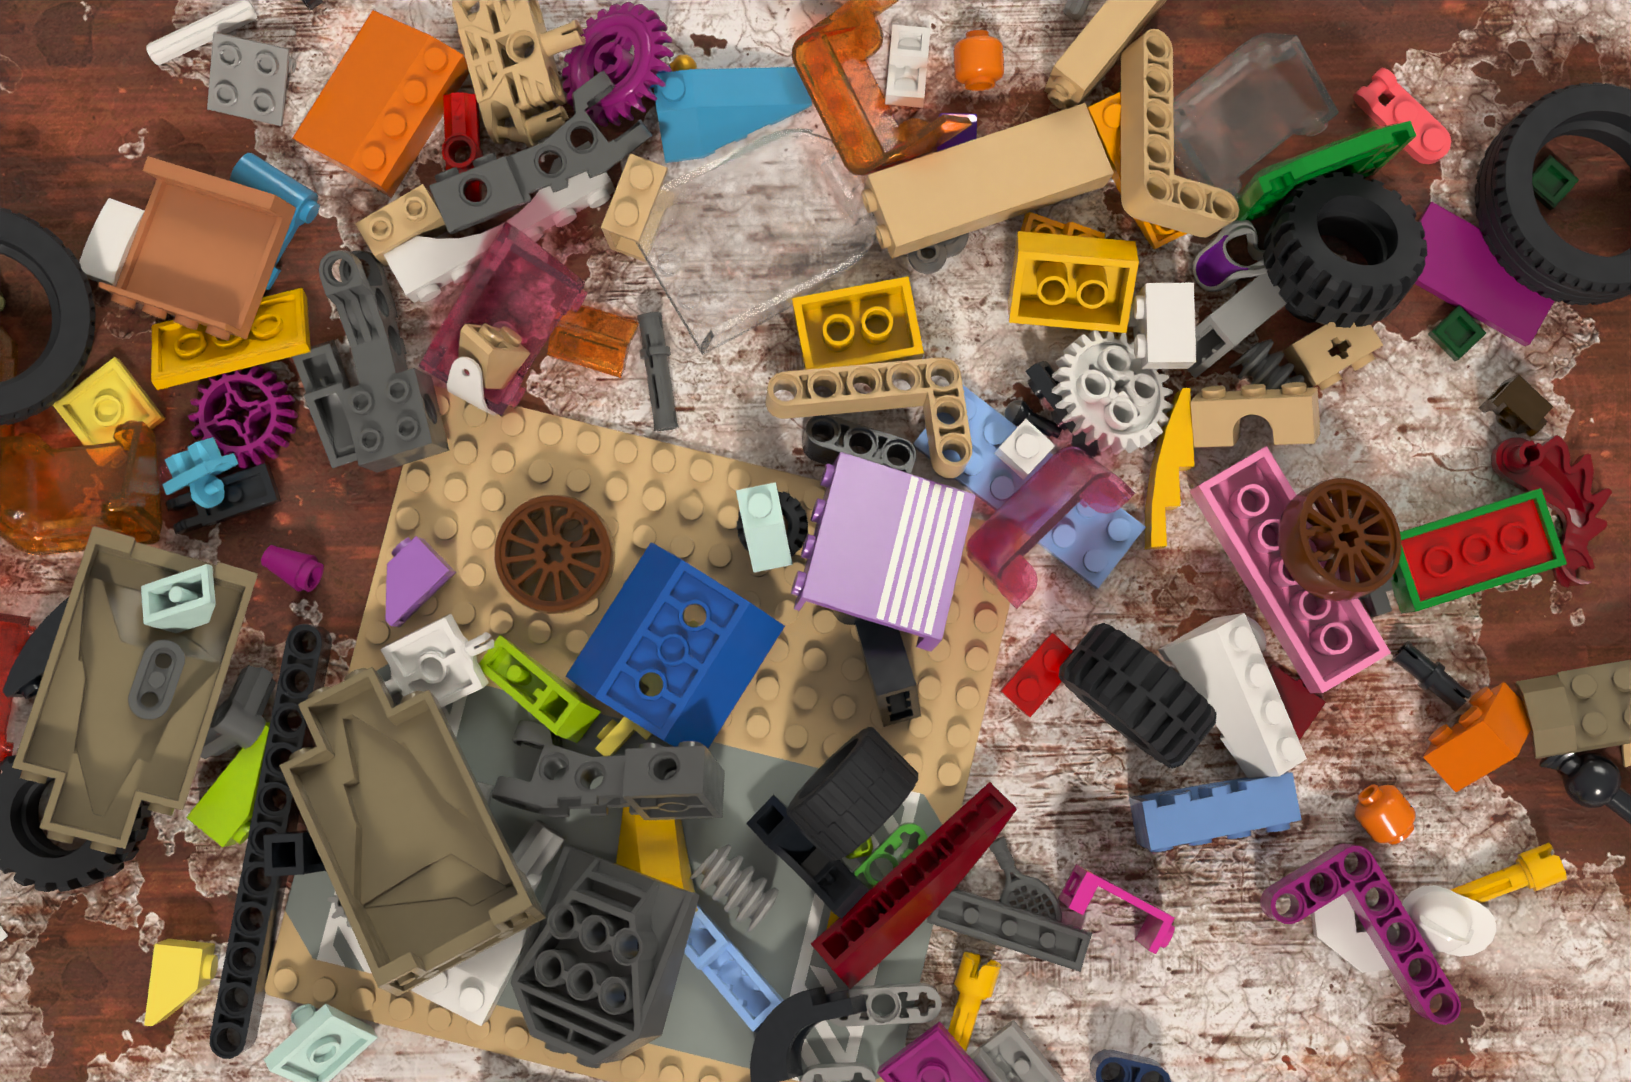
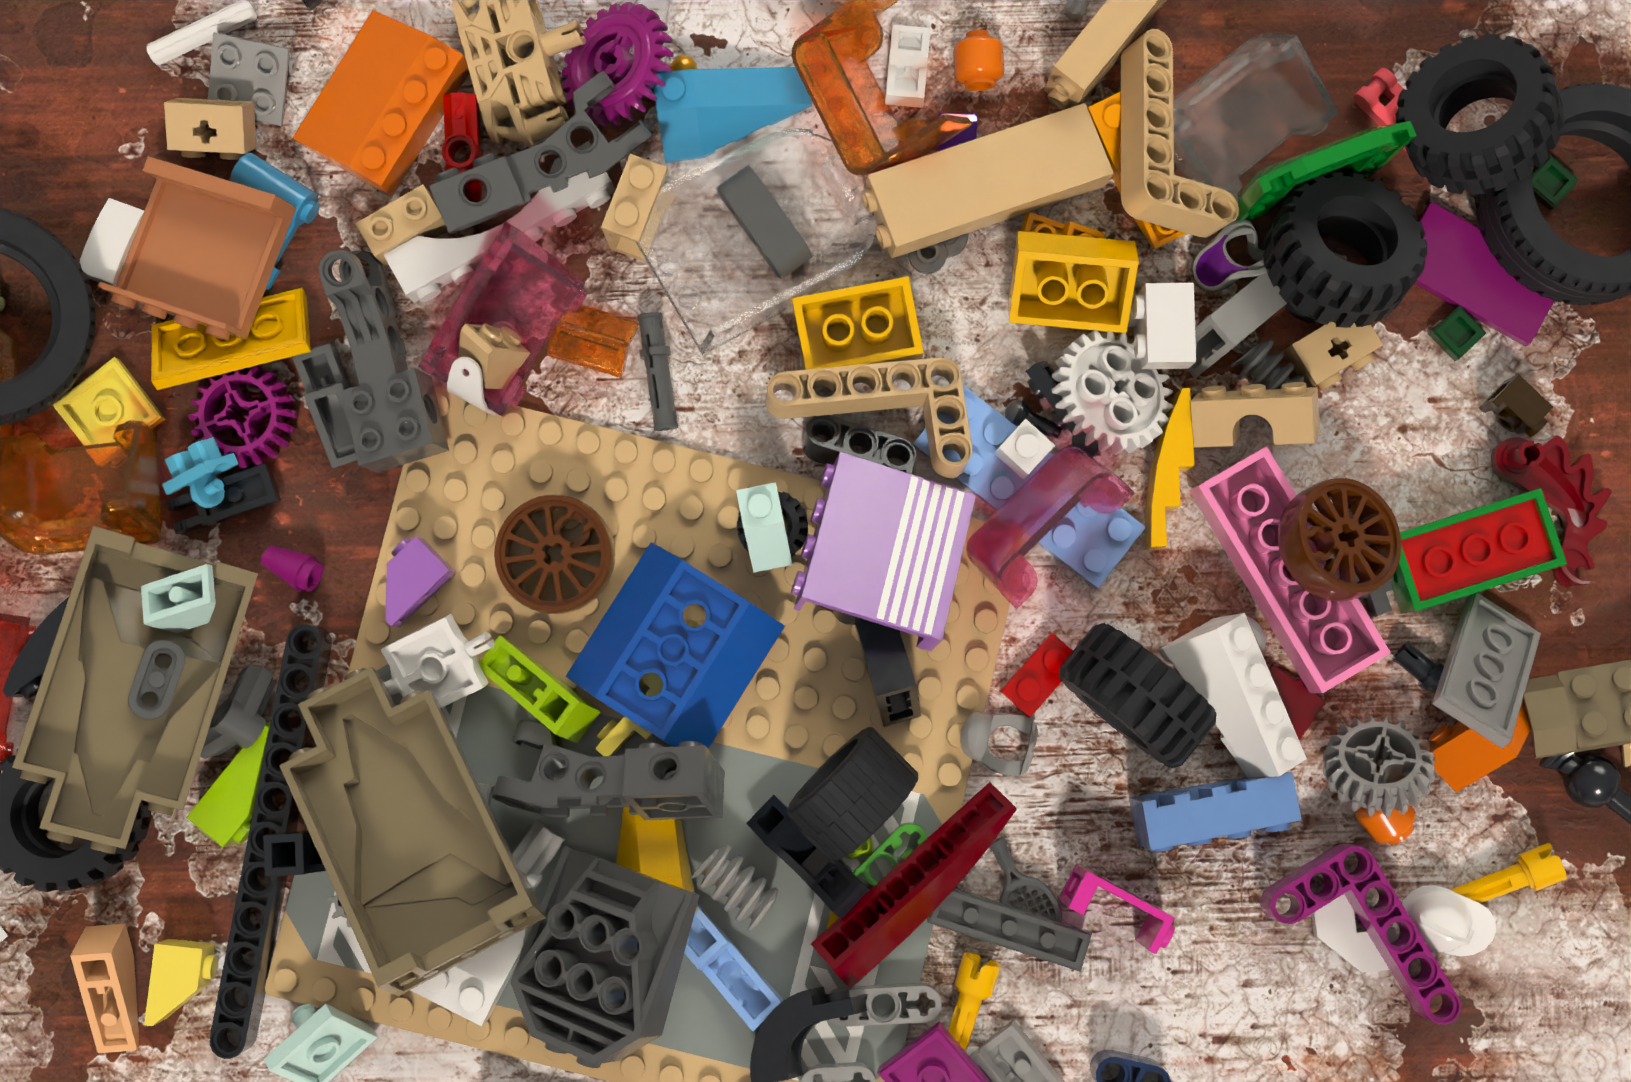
(108, 986): none -> light nougat slope
(187, 127): none -> tan brick
(764, 222): none -> dark grey beam
(976, 735): none -> light grey piece
(1403, 774): none -> light grey gear
(1472, 73): none -> black tyre
(1487, 669): none -> light grey tile

